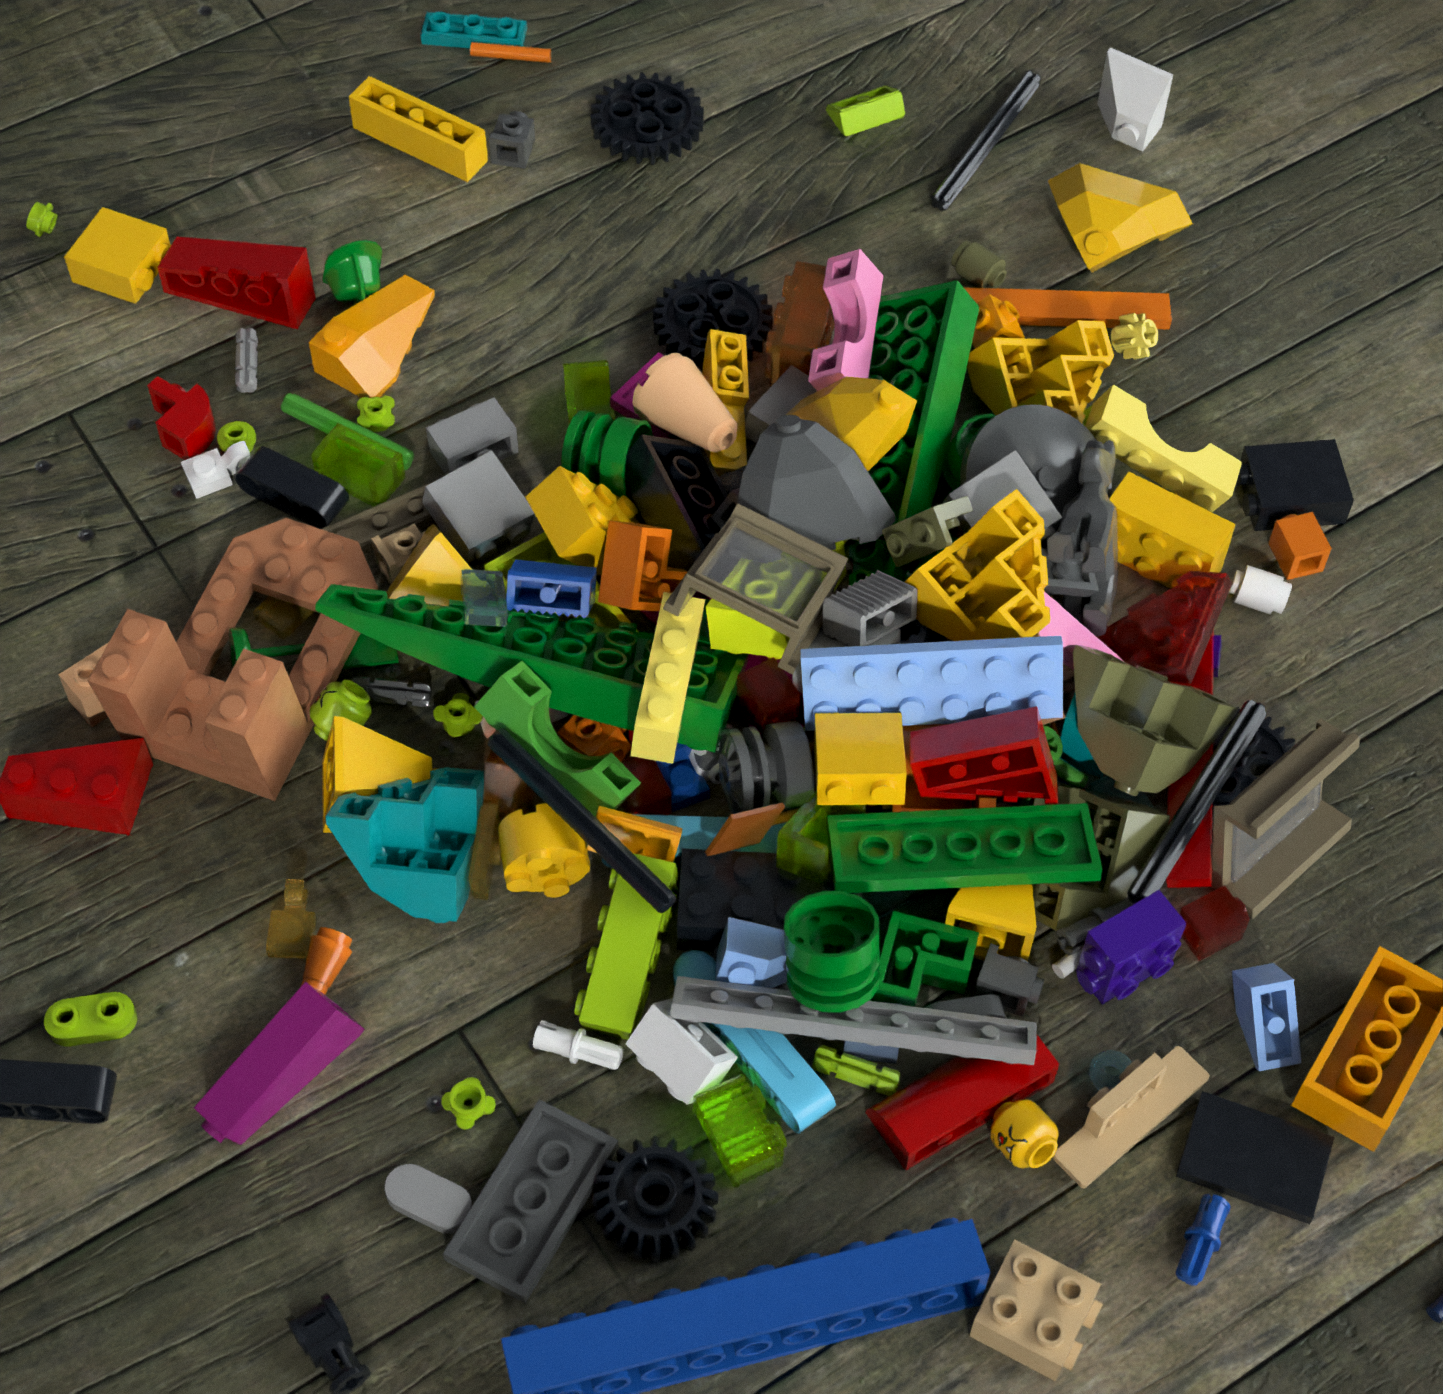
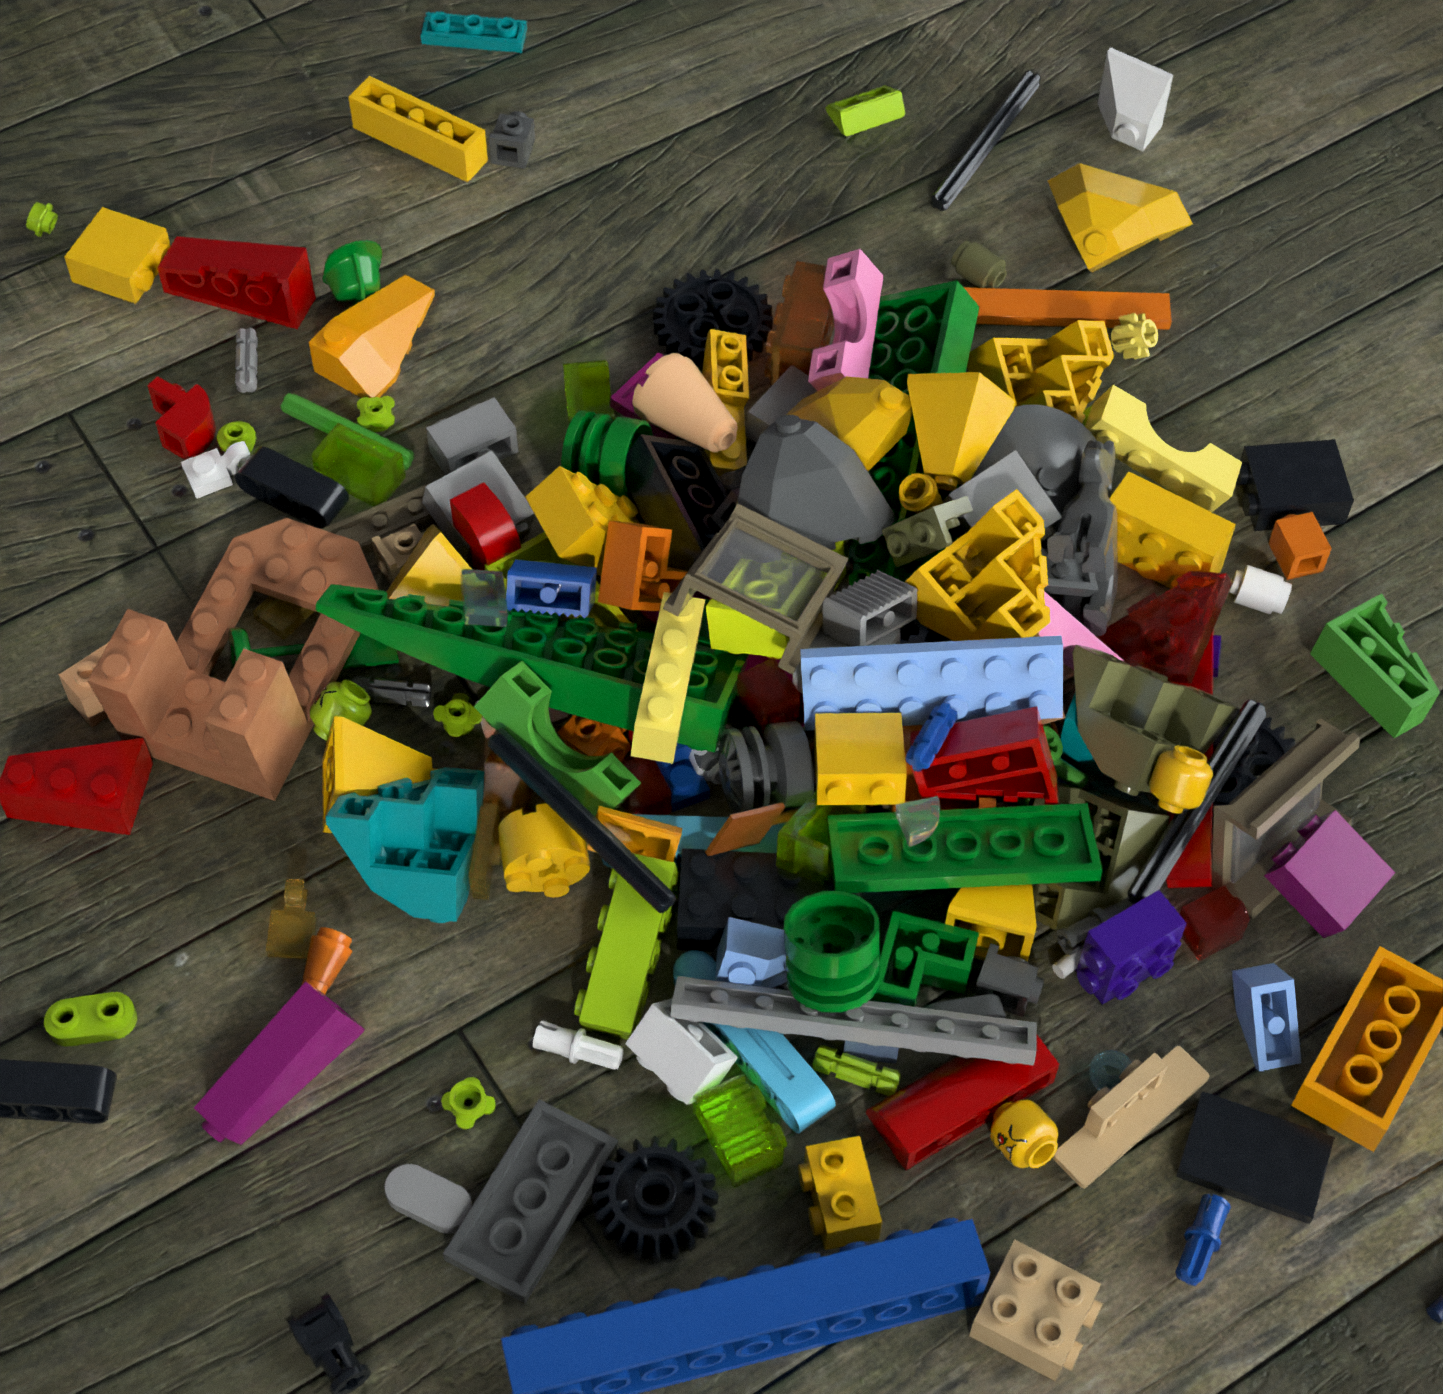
(484, 525): none -> red brick
(510, 52): orange piece -> none
(647, 118): black gear -> none
(841, 1193): none -> yellow brick
(918, 819): none -> clear tile
(919, 493): none -> yellow cone
(931, 737): none -> blue axle
(956, 422): none -> yellow slope
(996, 320): light orange brick -> none
(1180, 779): none -> yellow head
(1328, 873): none -> magenta brick
(1376, 667): none -> bright green wedge

